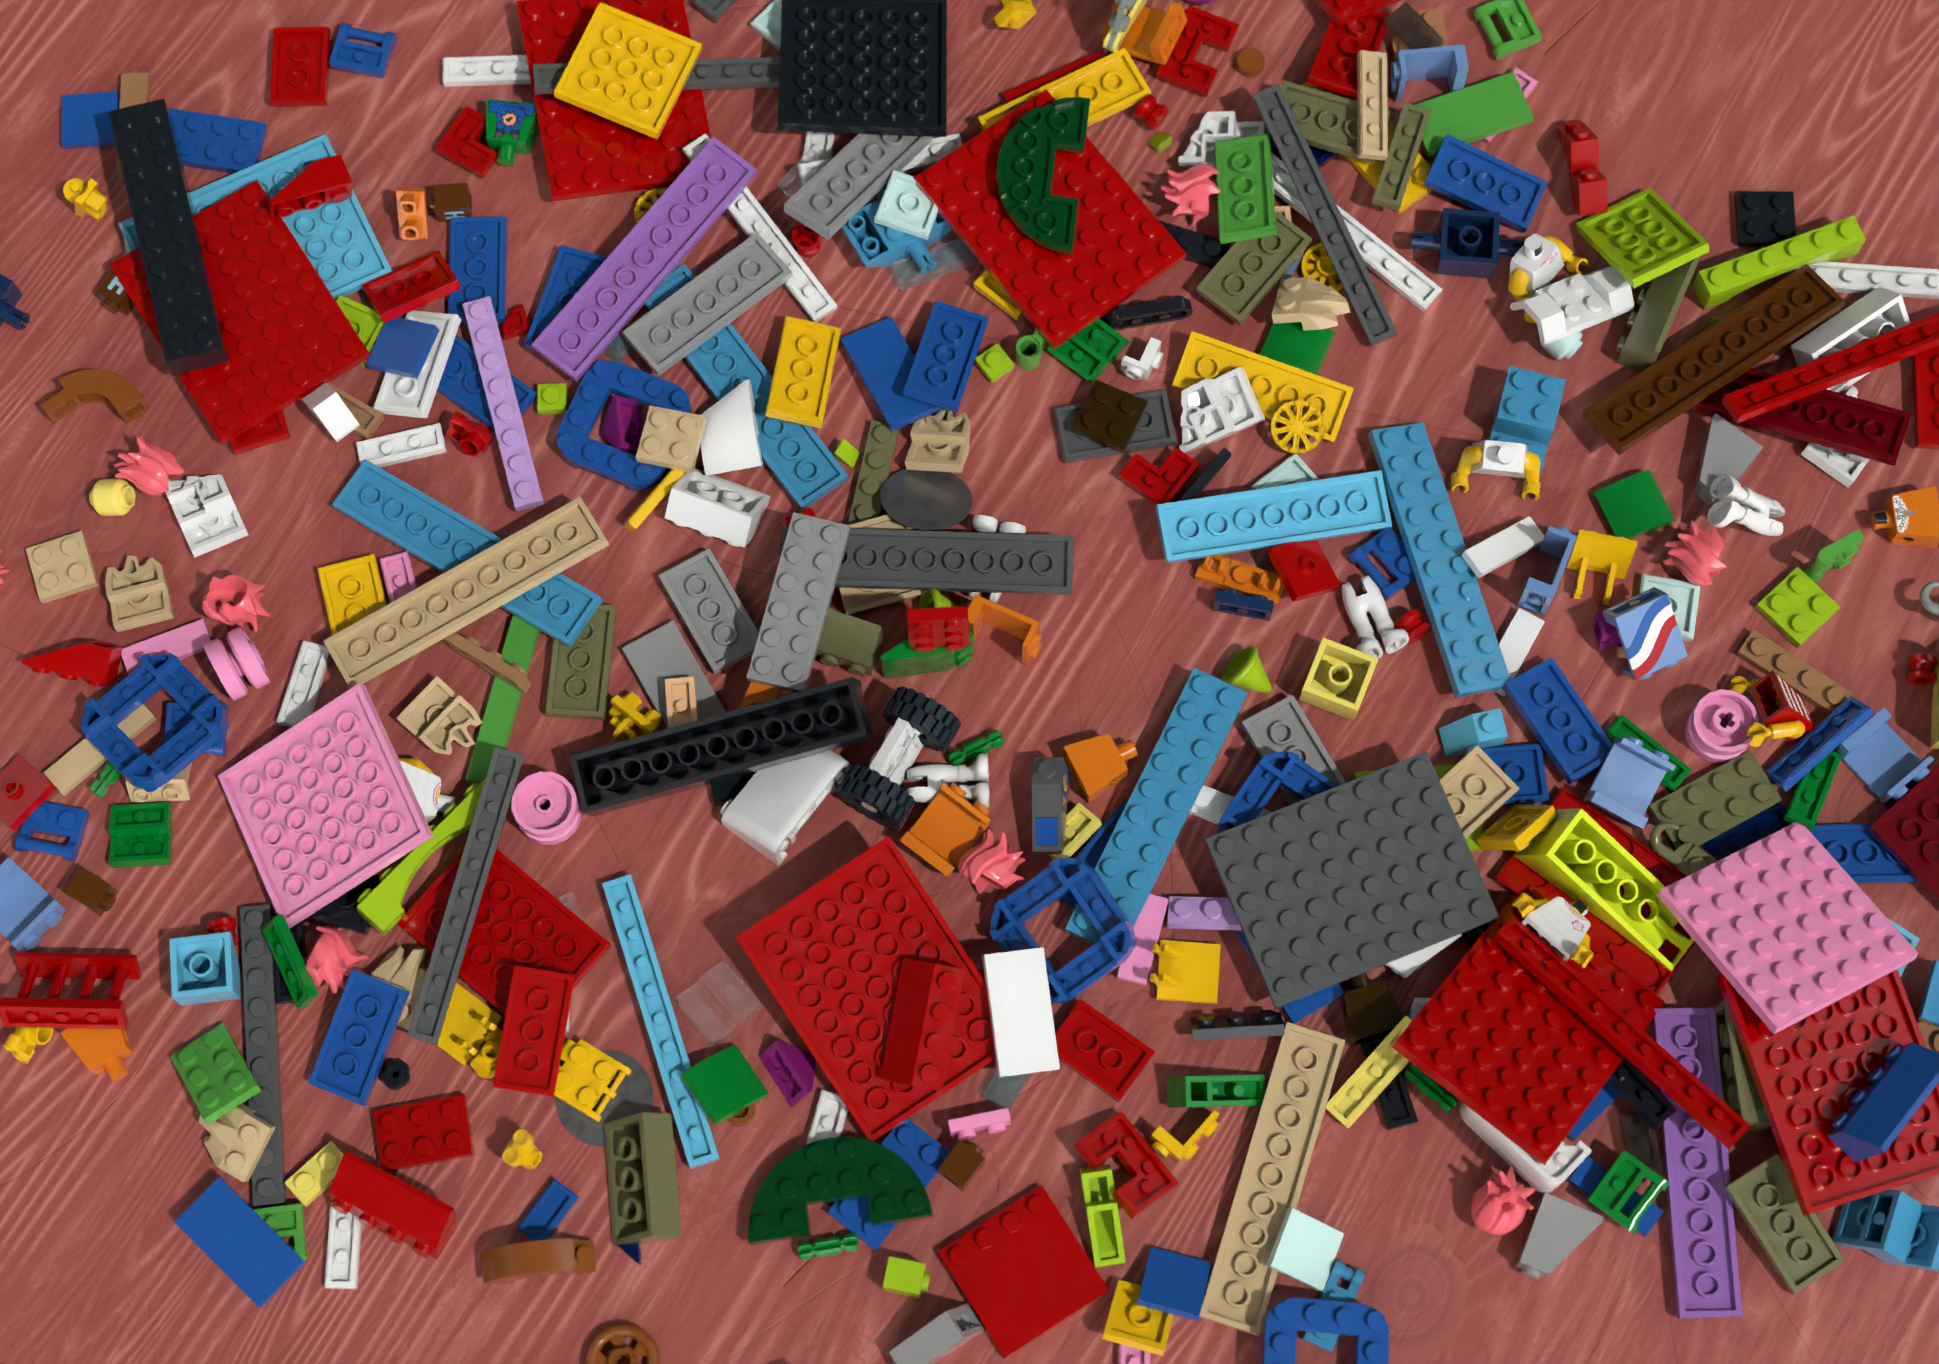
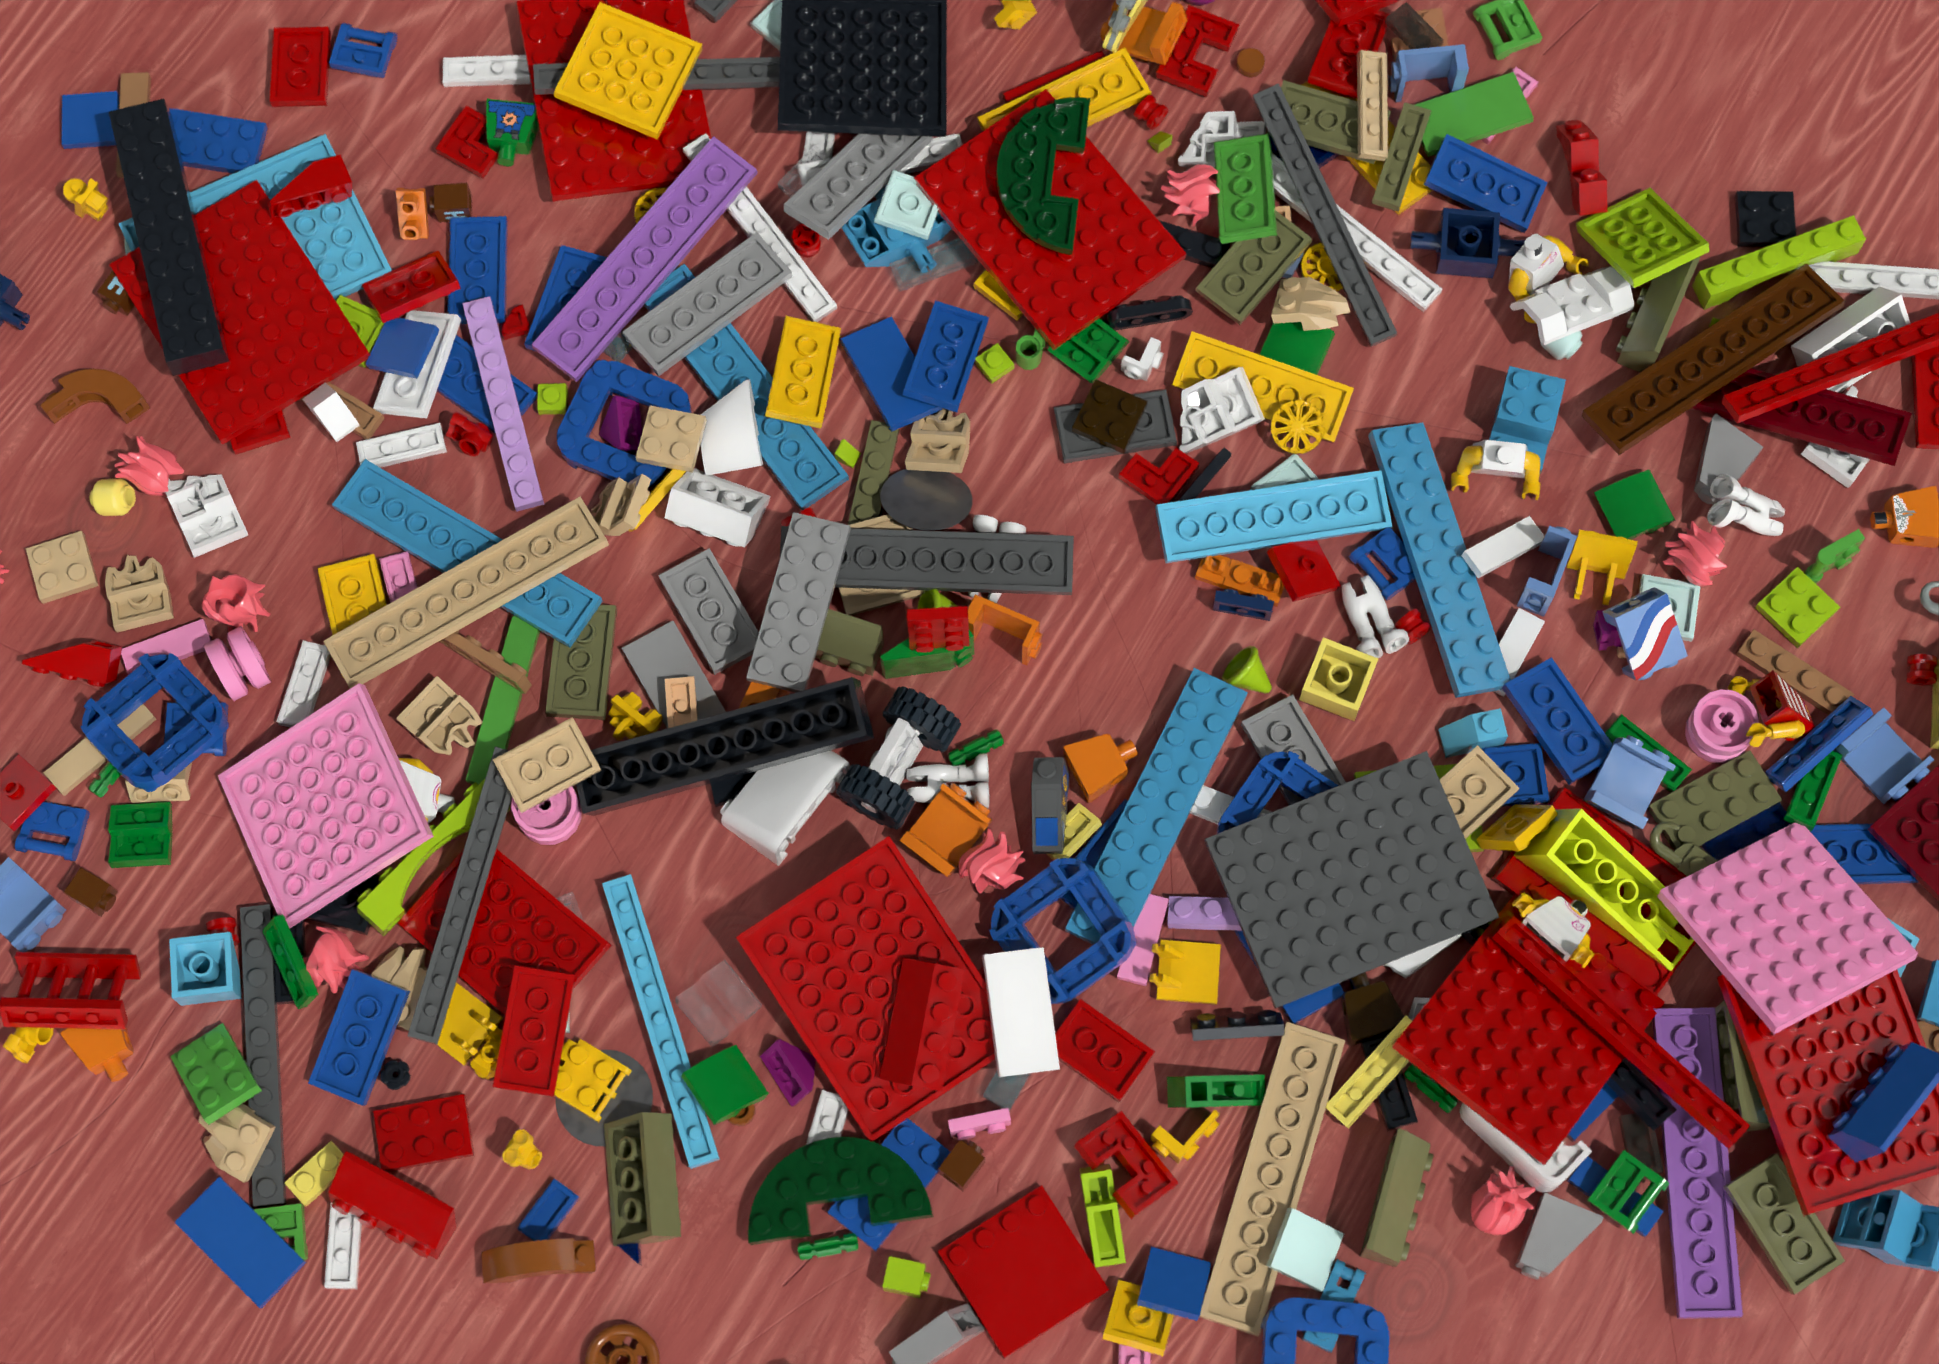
(547, 765): none -> tan tile
(620, 505): none -> tan plate
(1396, 1198): none -> olive slope

